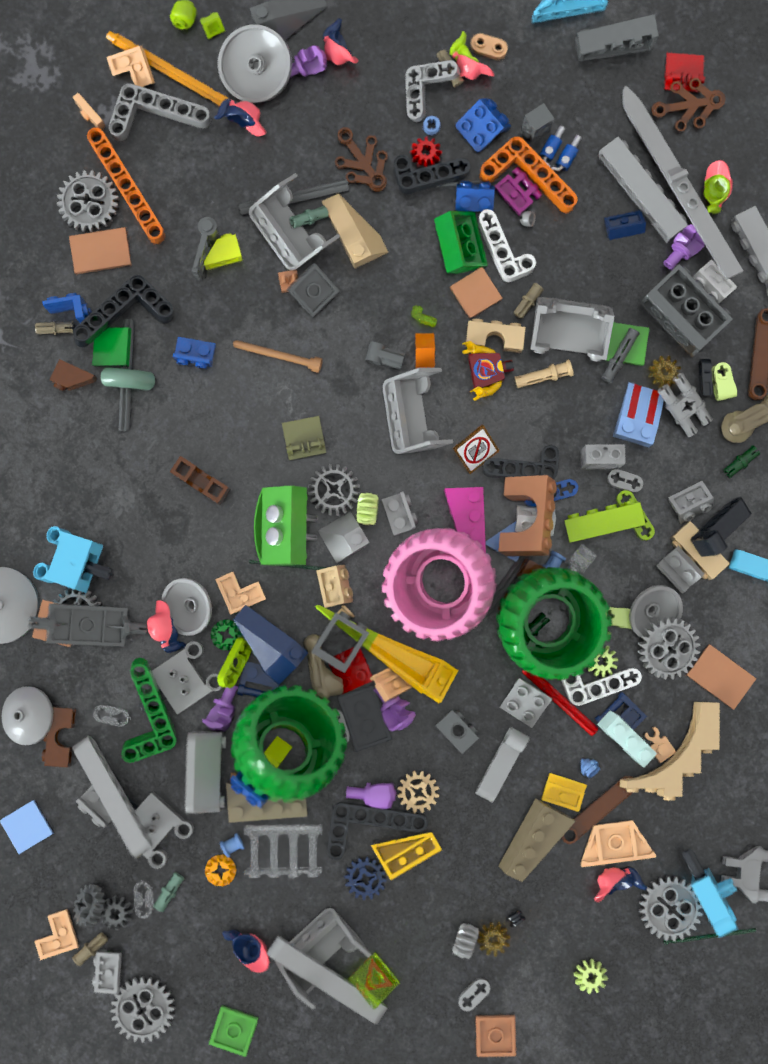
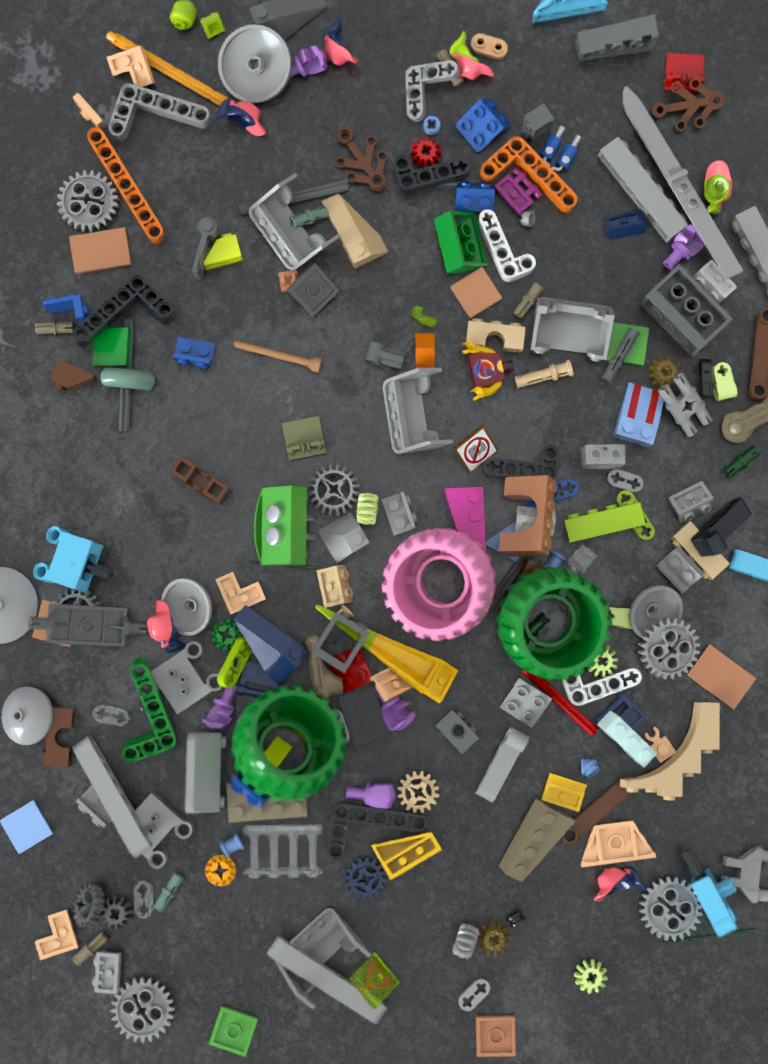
(249, 950): dark blue hair -> none

